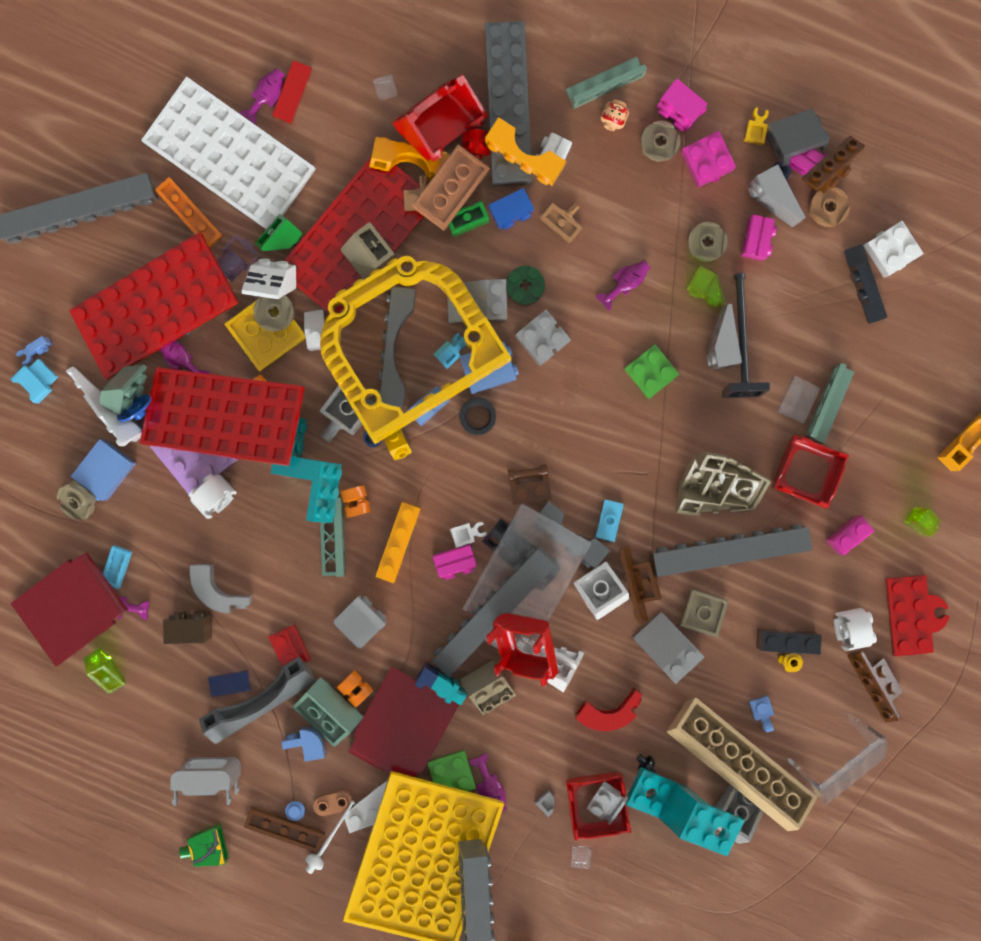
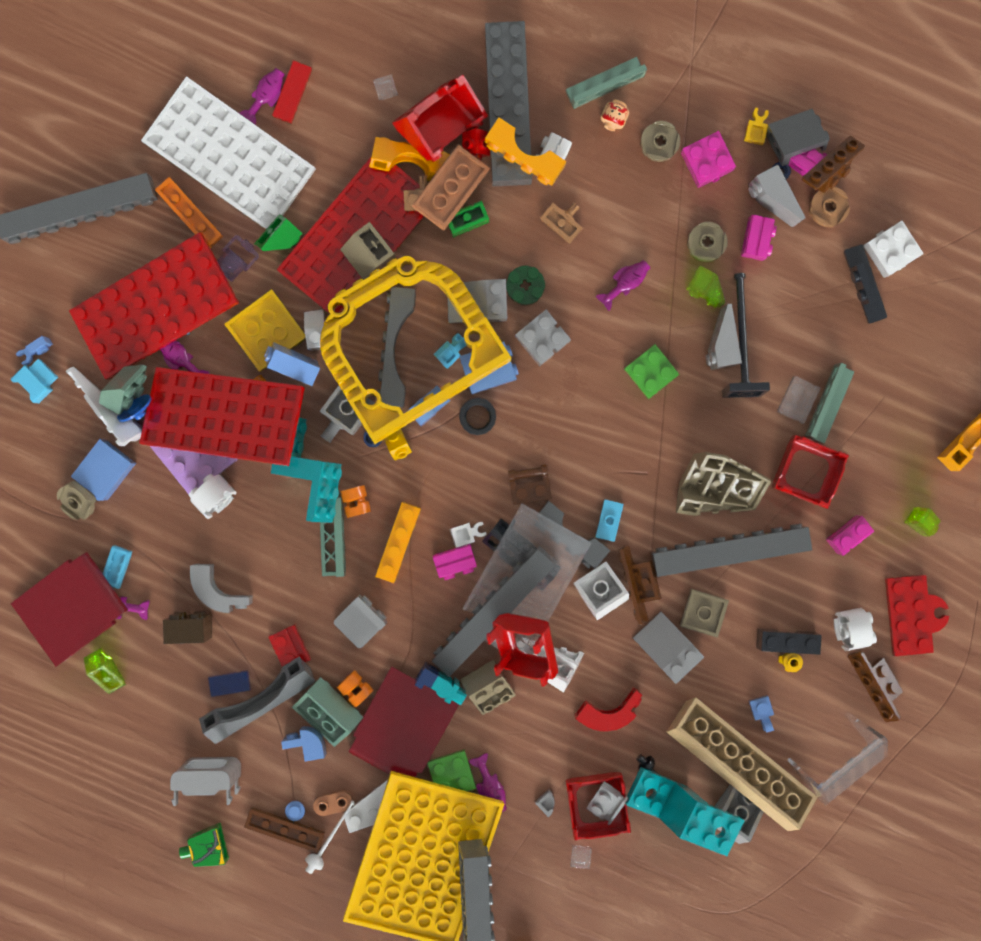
(270, 279): white slope -> none
(279, 322): dark tan plate -> none
(291, 363): none -> medium blue brick
(511, 209): blue brick -> none
(681, 106): dark pink brick -> none

